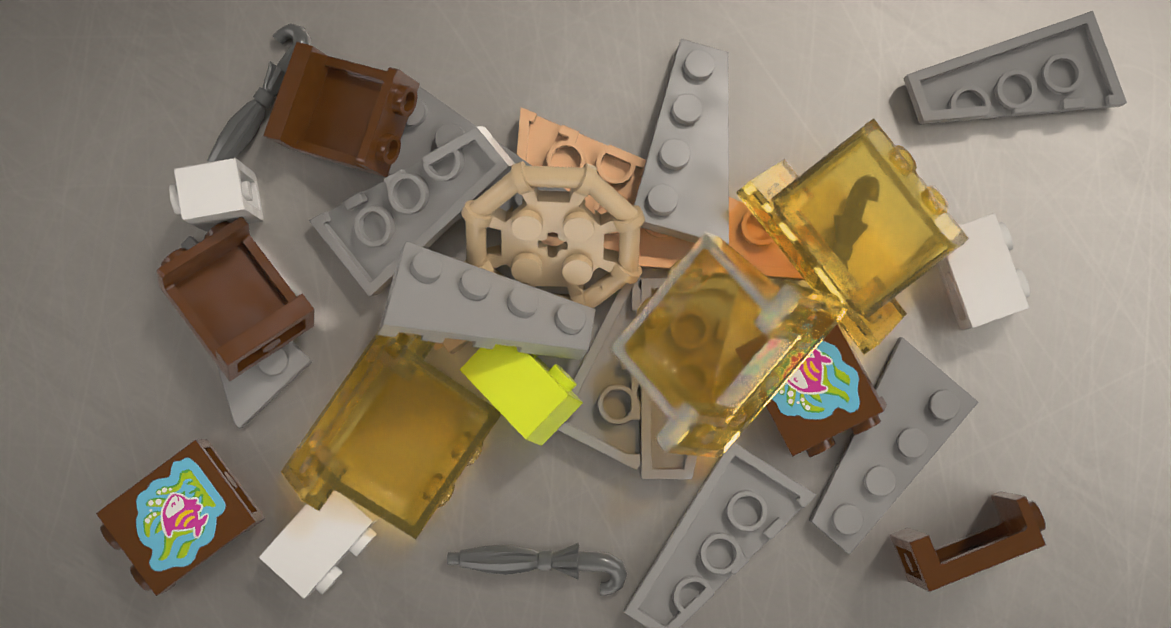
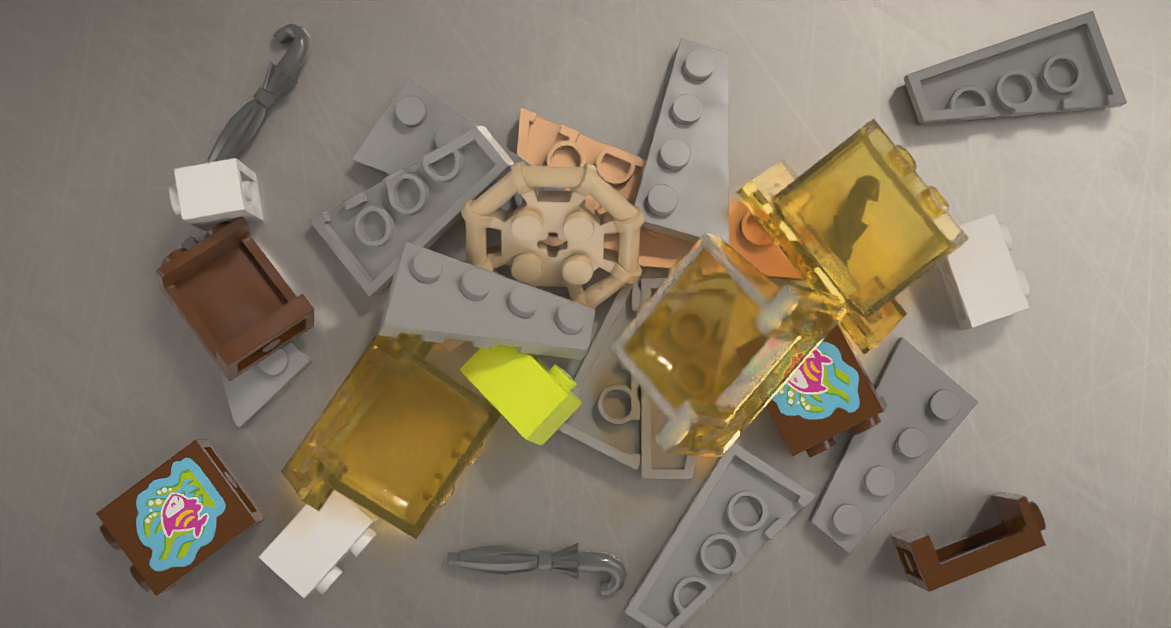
(342, 110): reddish brown panel -> none

